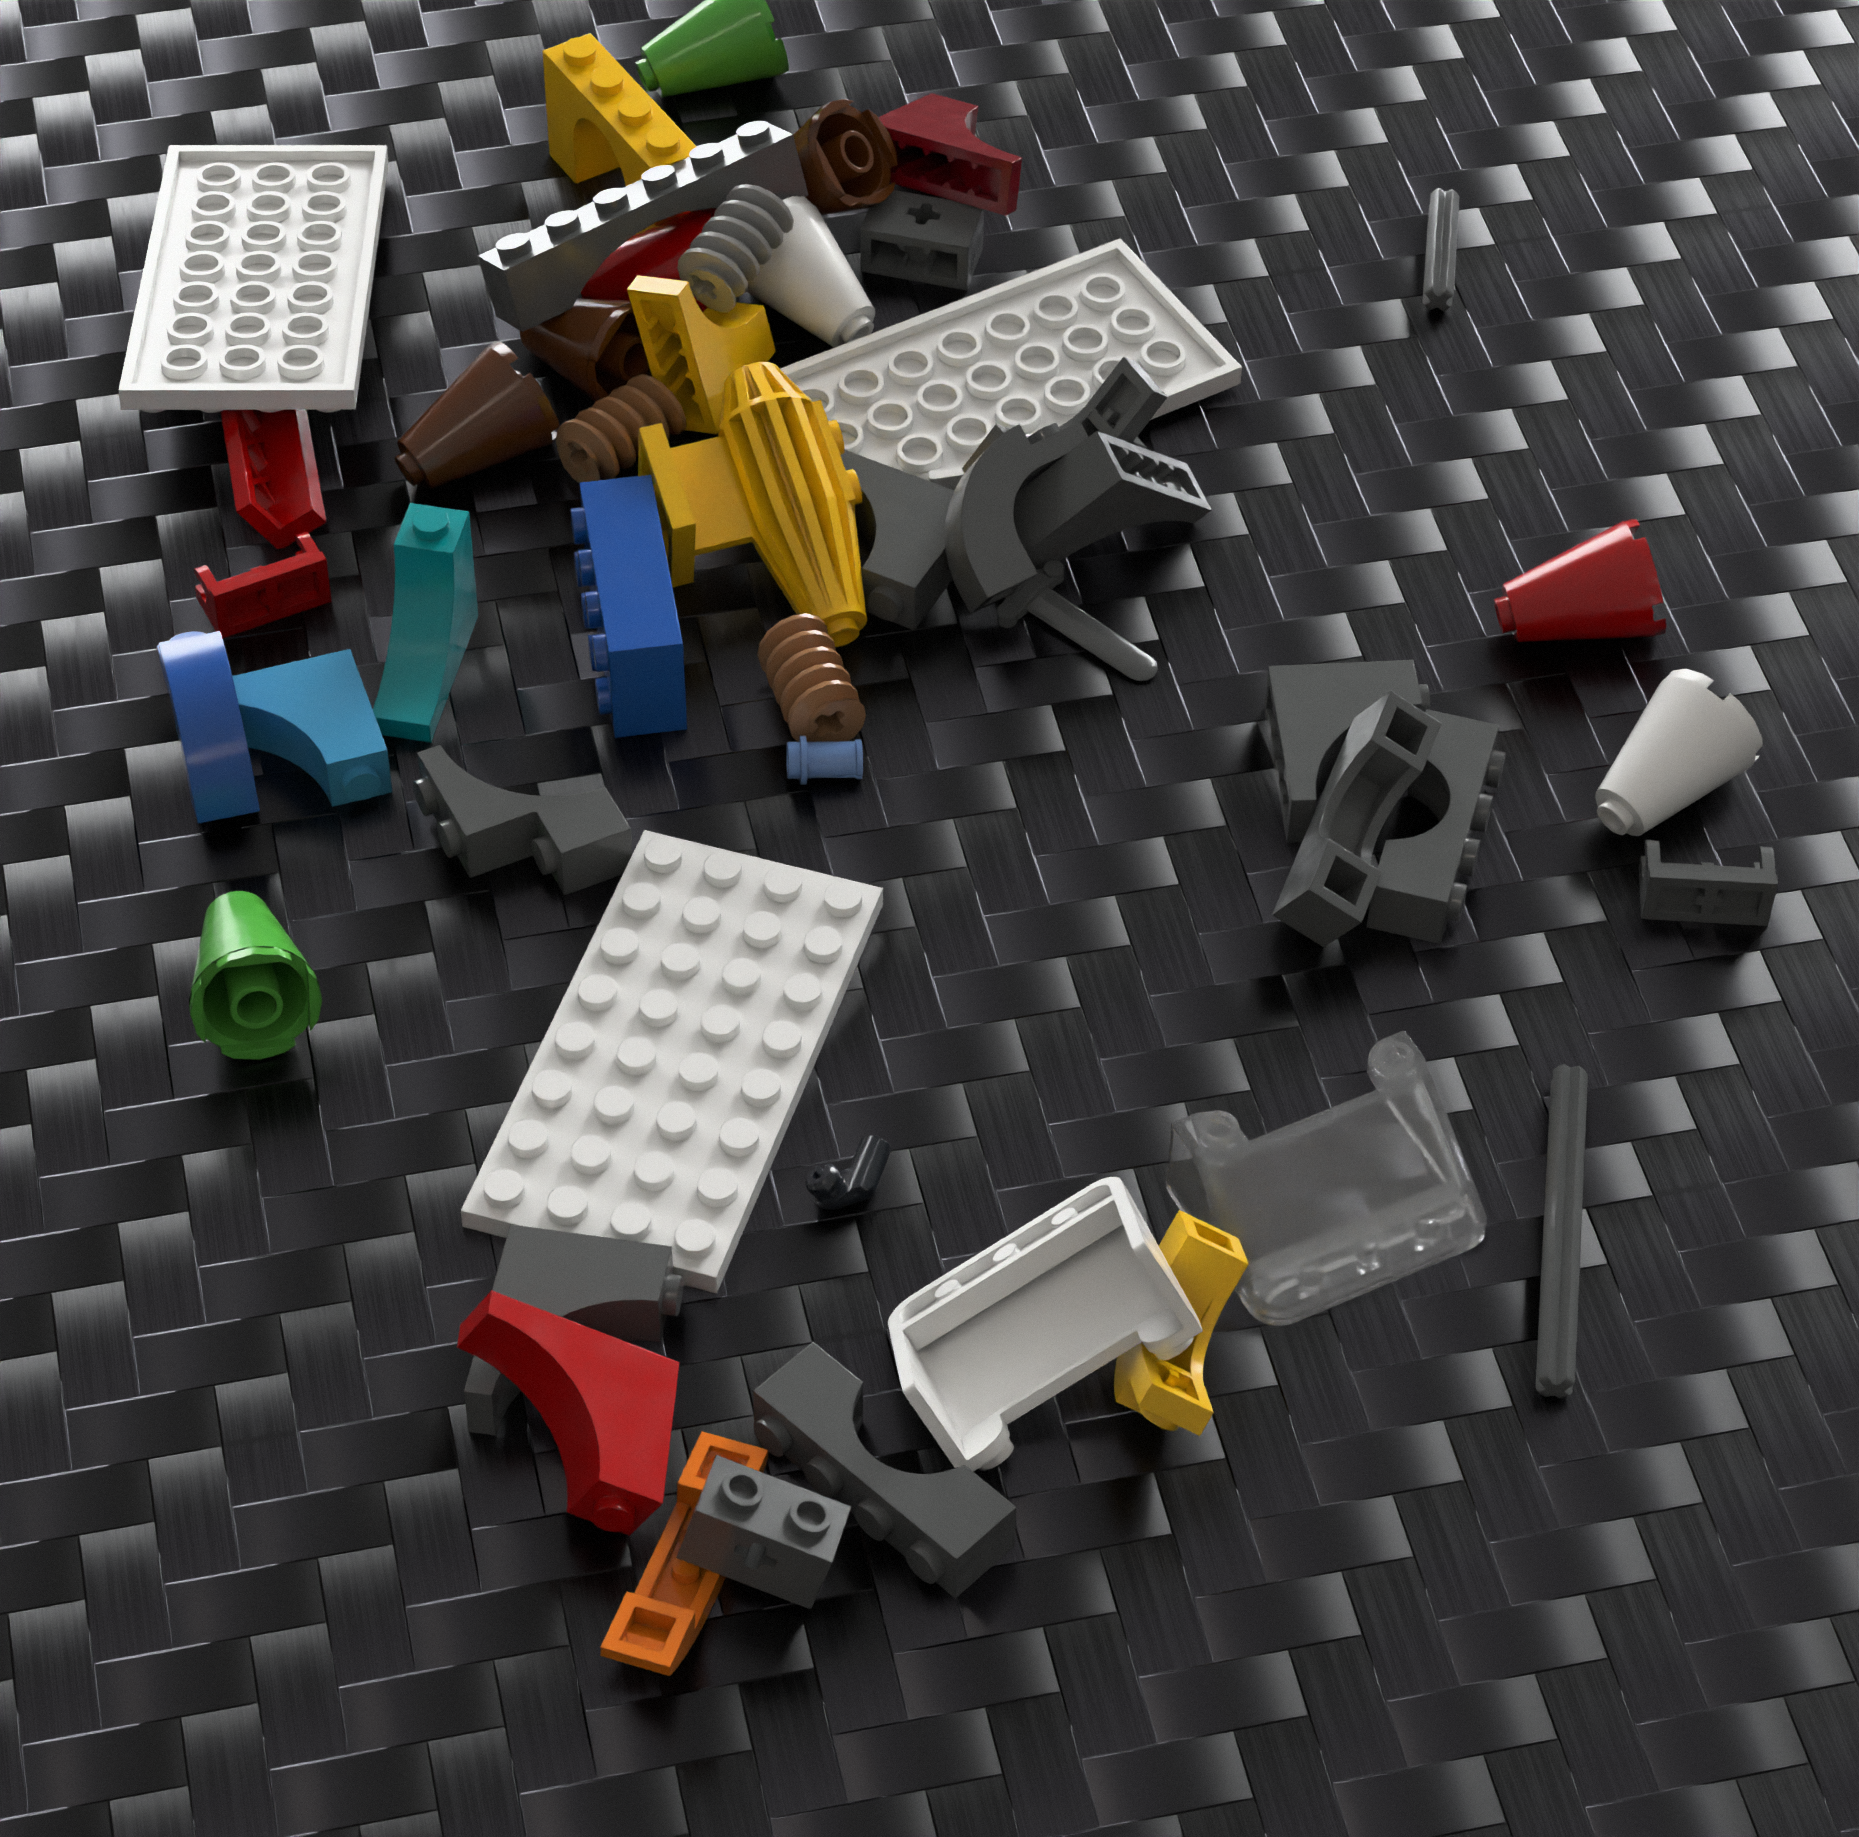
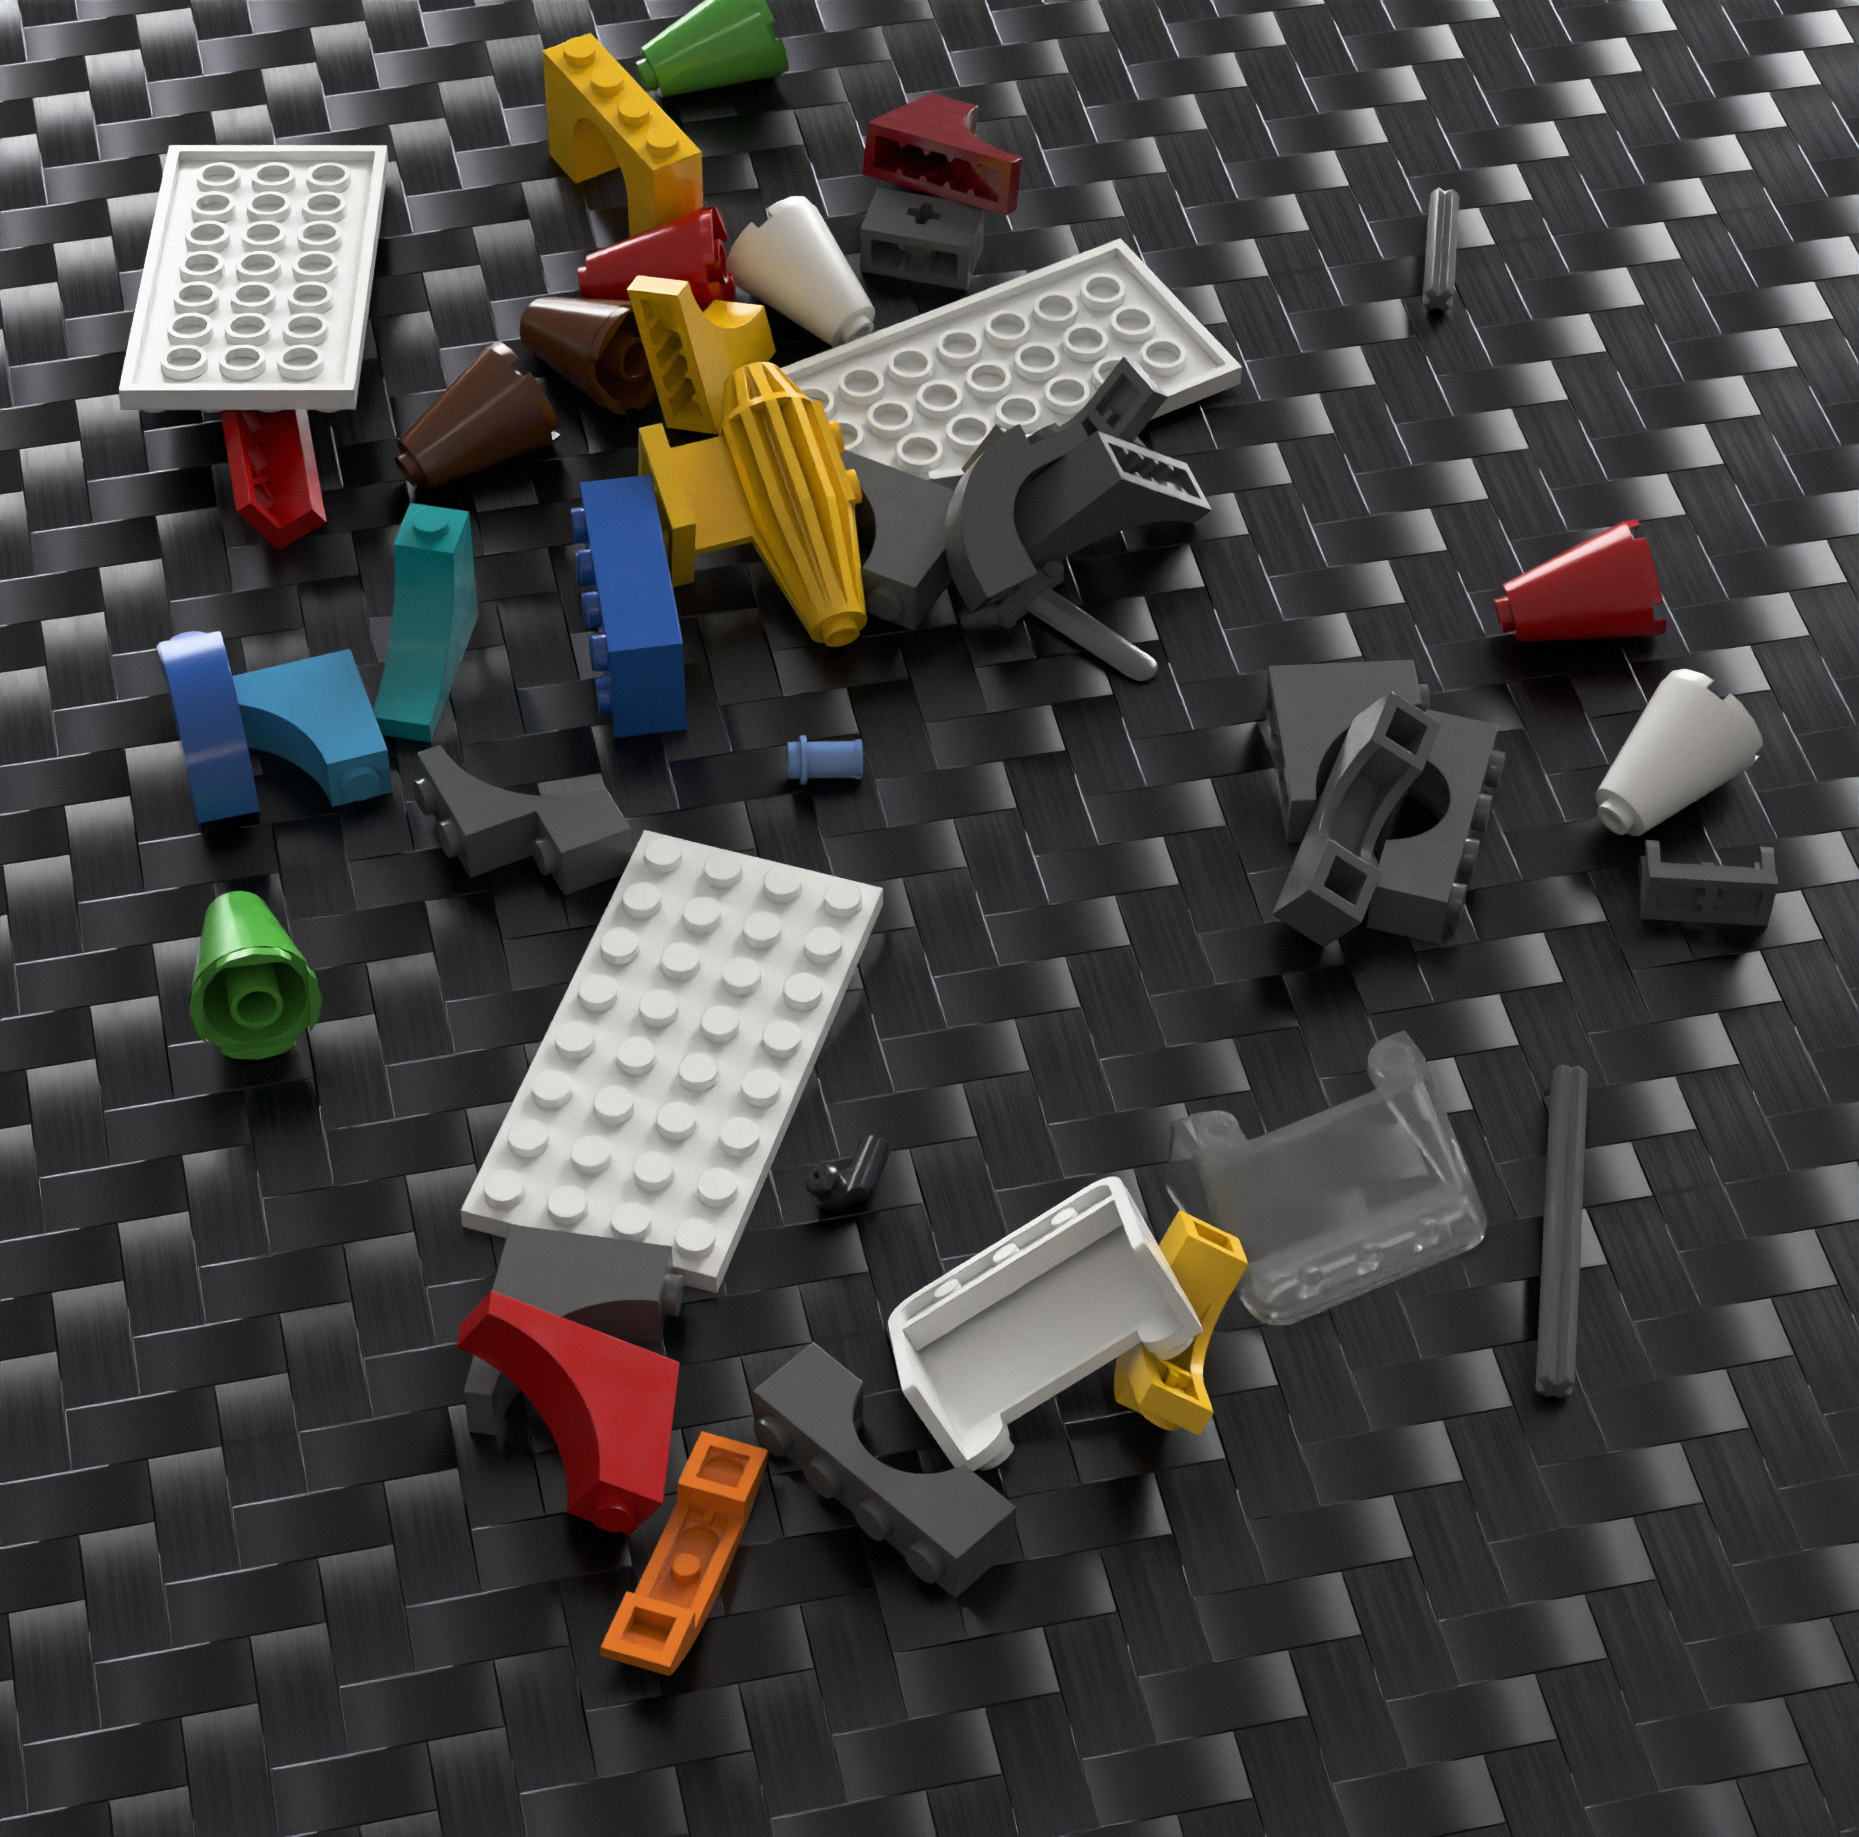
(265, 591): red hinge -> none
(547, 268): dark grey arch -> none
(608, 433): medium nougat piece -> none
(734, 246): light grey piece -> none
(764, 1532): dark grey brick -> none
(810, 680): medium nougat piece -> none
(845, 158): reddish brown cone -> none

